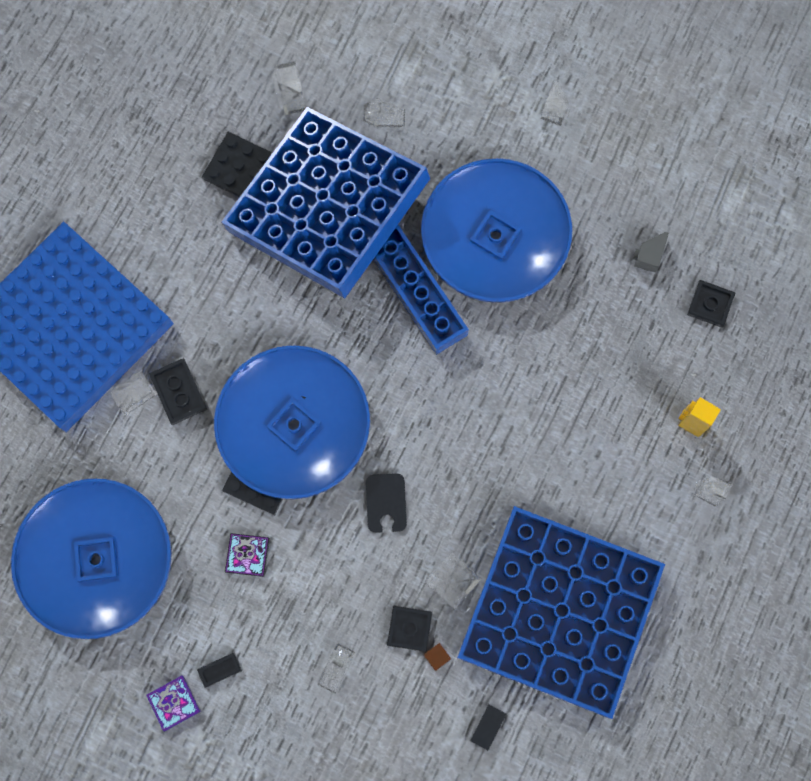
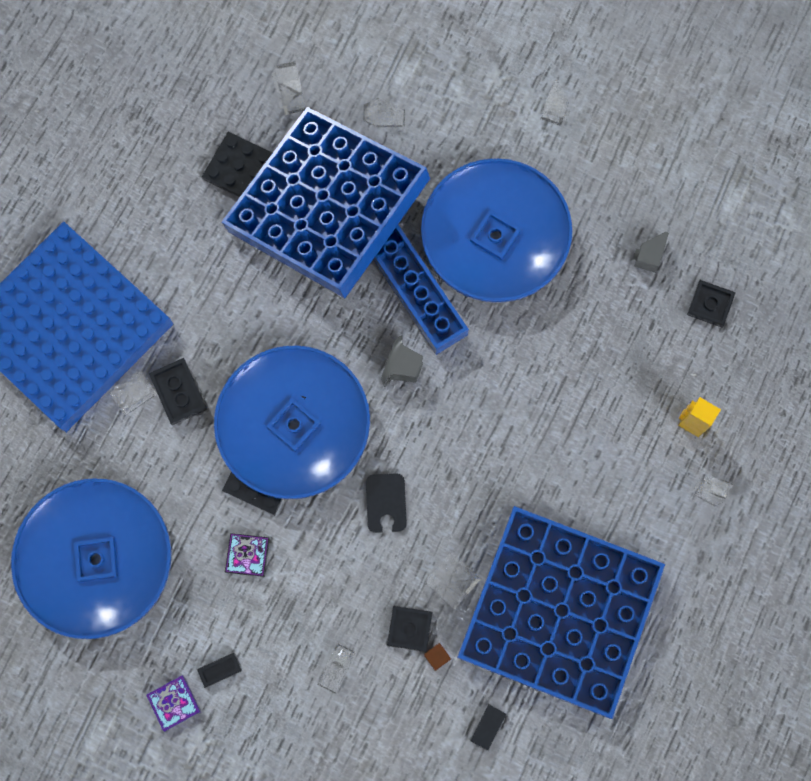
(402, 364): none -> dark grey piece

